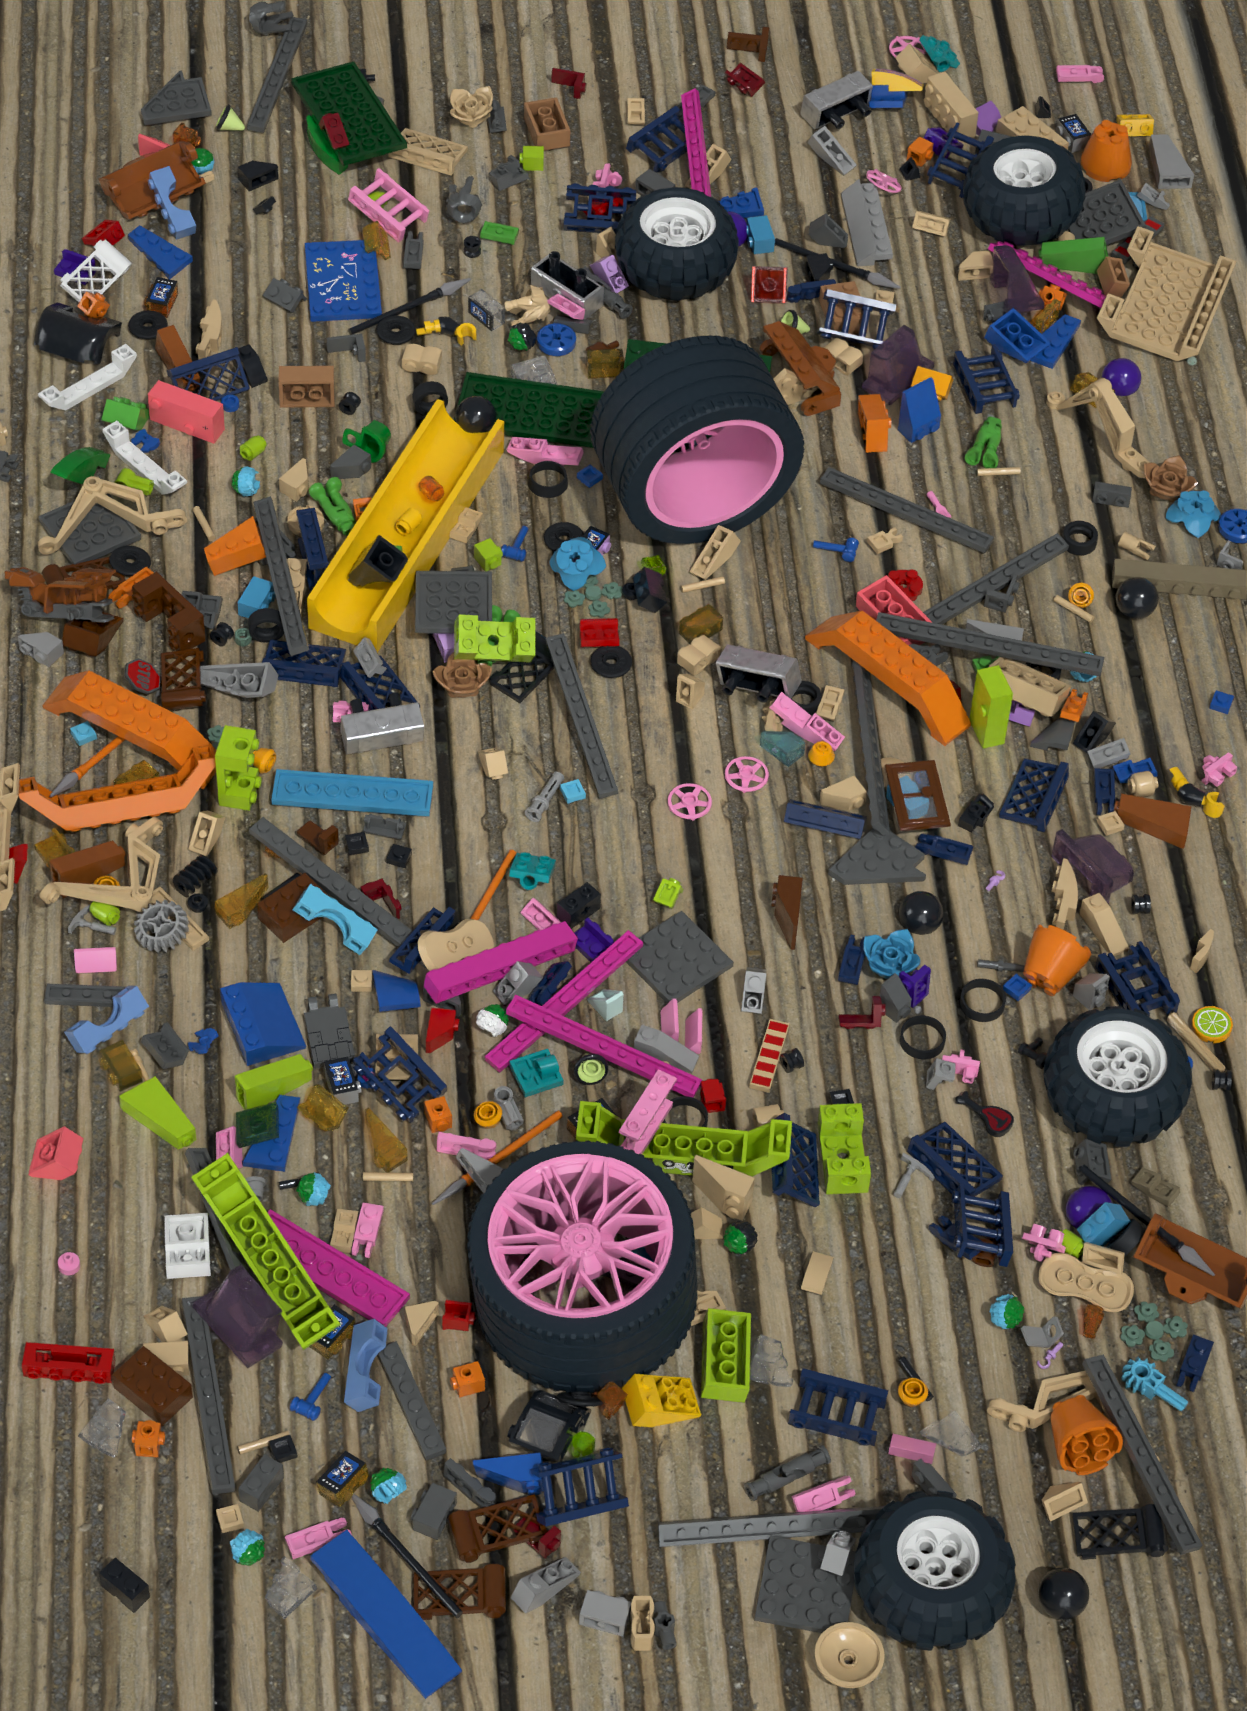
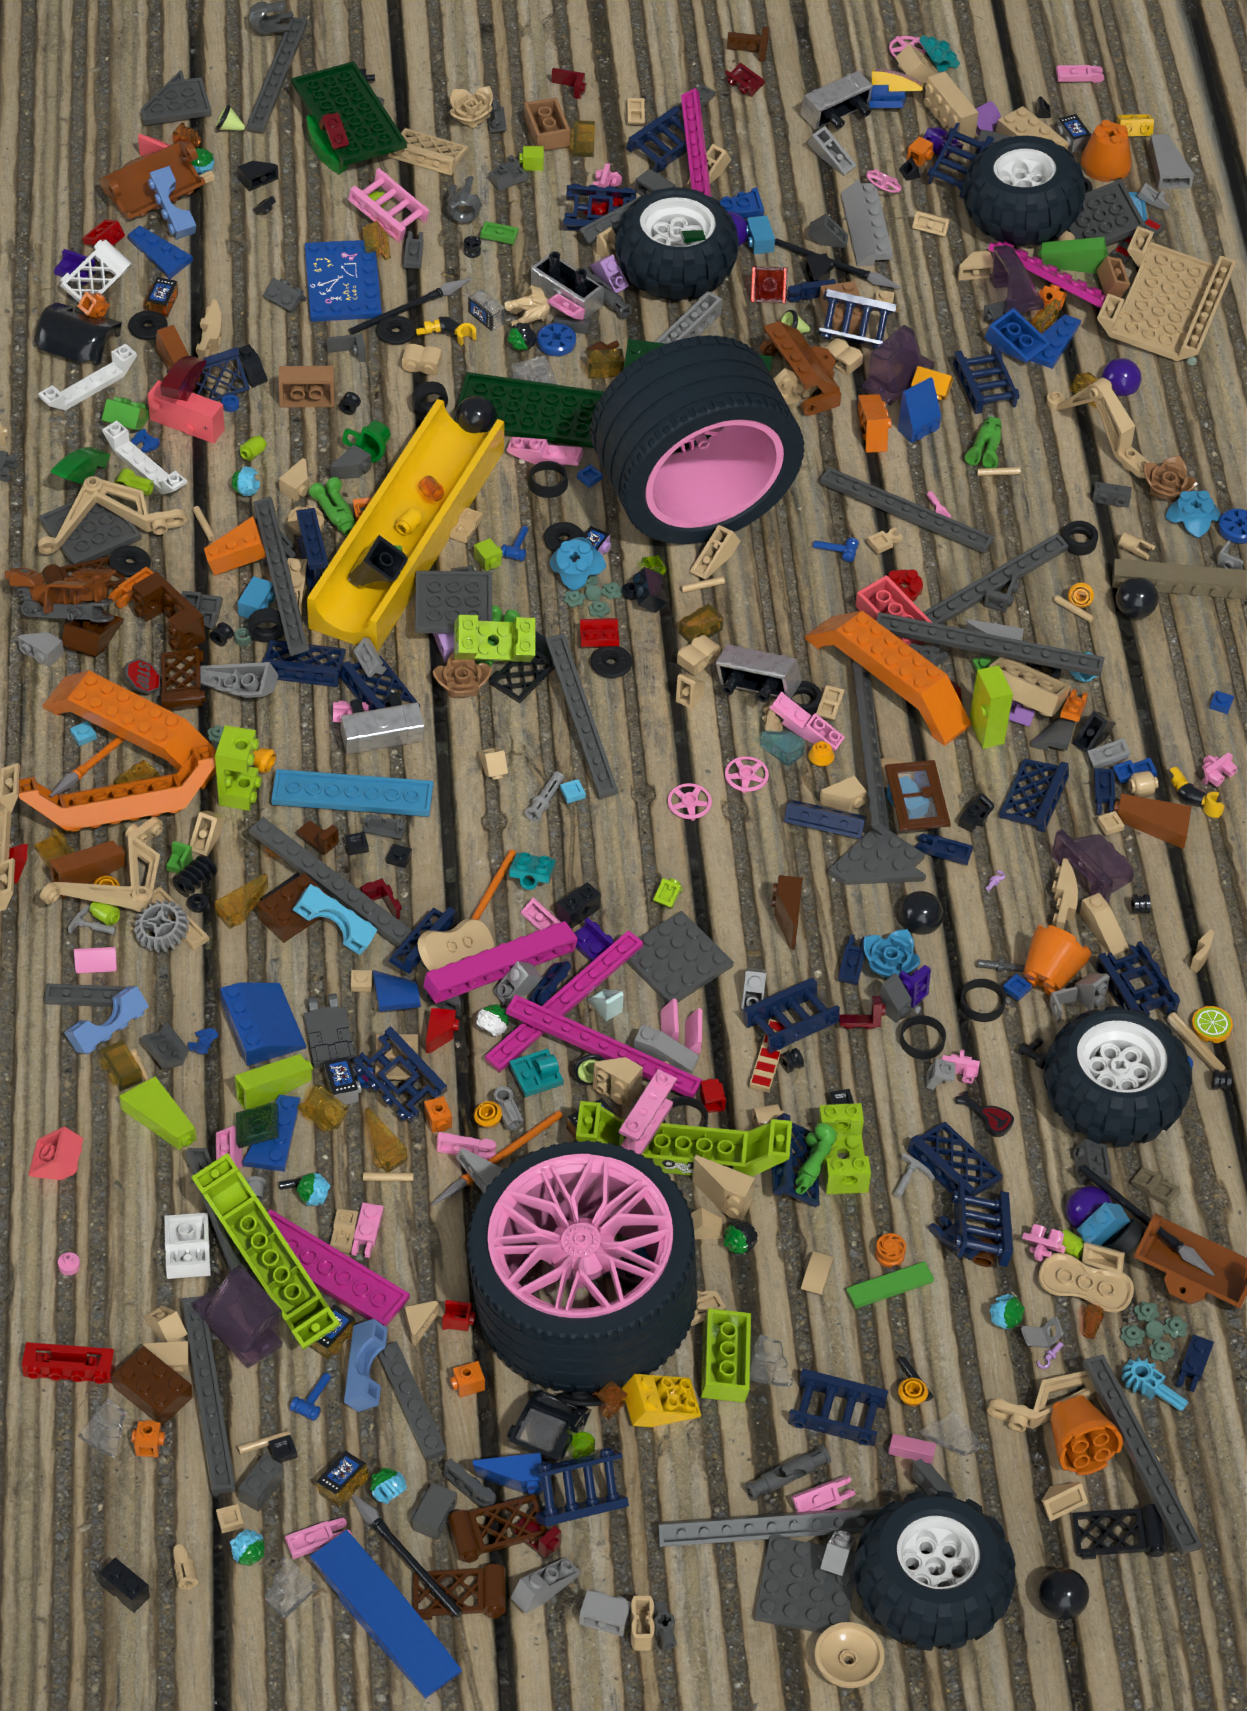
(180, 857): none -> bright green panel
(182, 378): none -> dark red slope
(184, 1568): none -> tan hinge
(583, 141): none -> clear yellow brick
(611, 219): none -> dark grey tile
(618, 1079): none -> tan slope
(692, 236): none -> dark green piece
(695, 320): none -> light grey brick
(790, 999): none -> dark blue fence
(820, 1145): none -> bright green piece
(889, 1285): none -> bright green tile
(890, 1251): none -> orange wheel
(1061, 997): none -> light grey bracket

